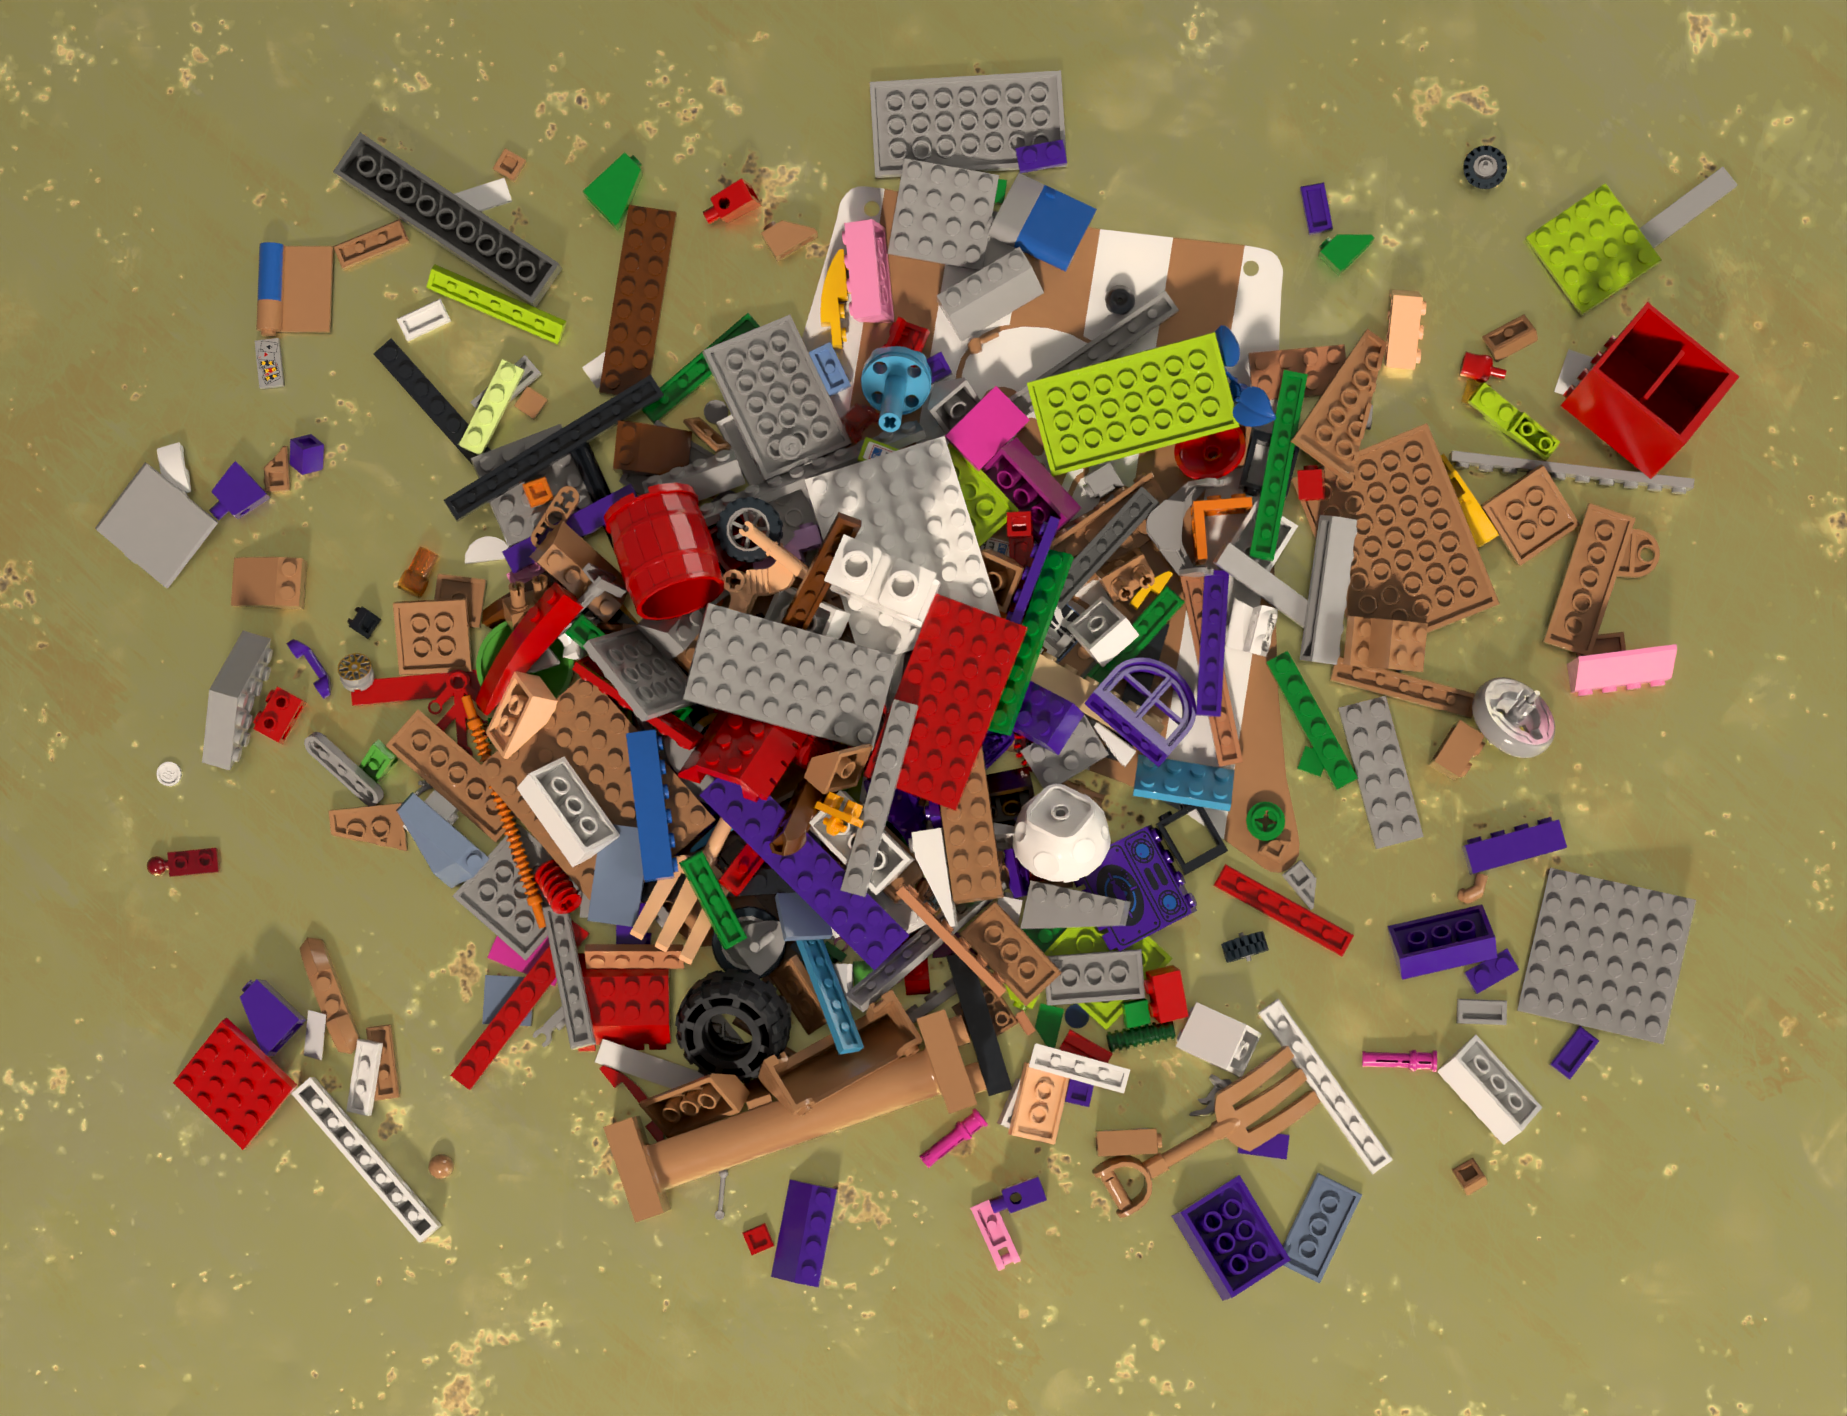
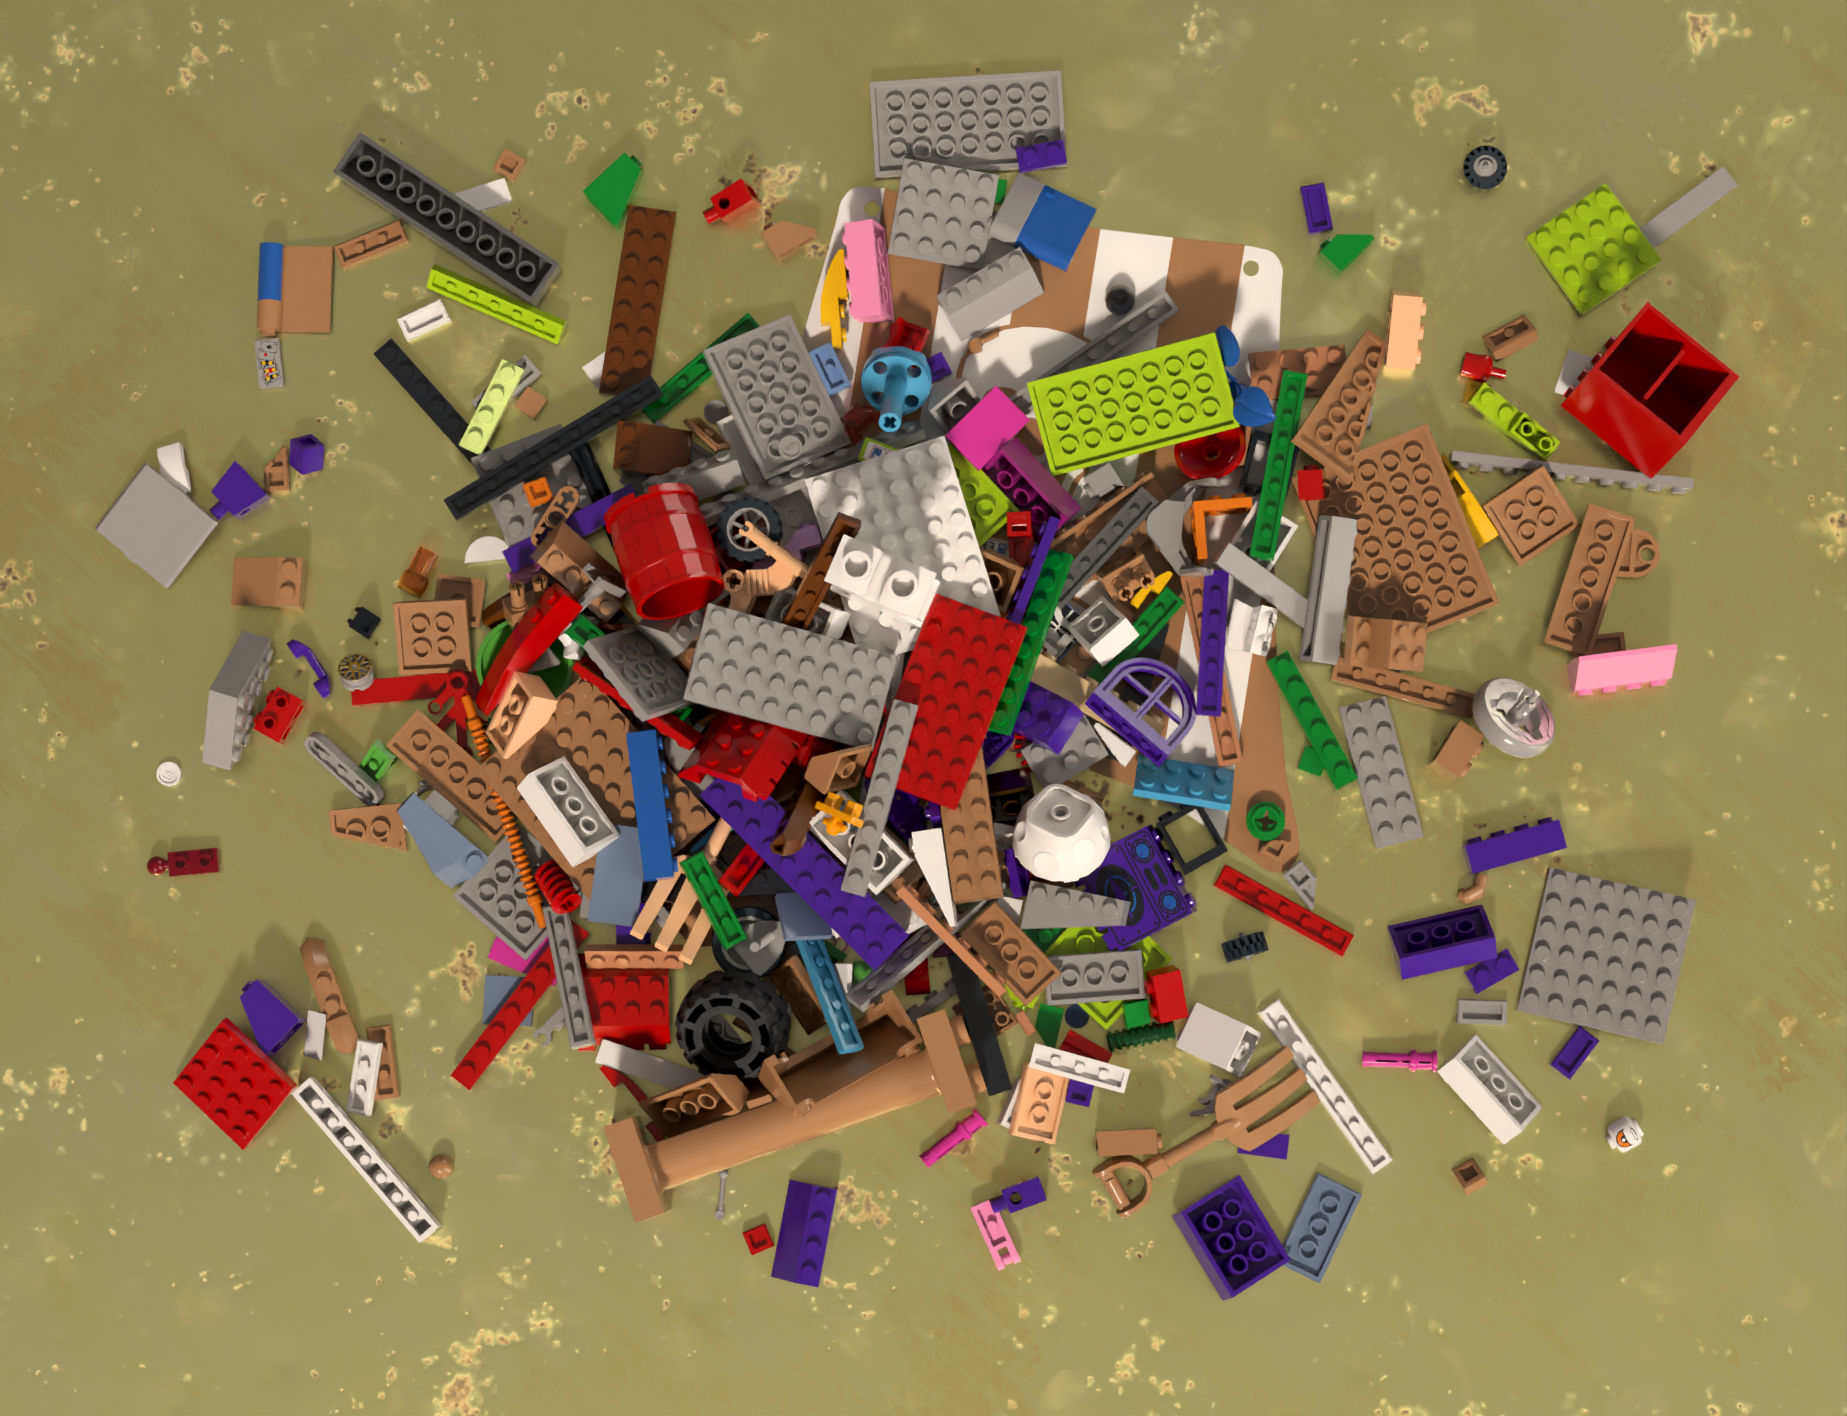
(1624, 1134): none -> white head

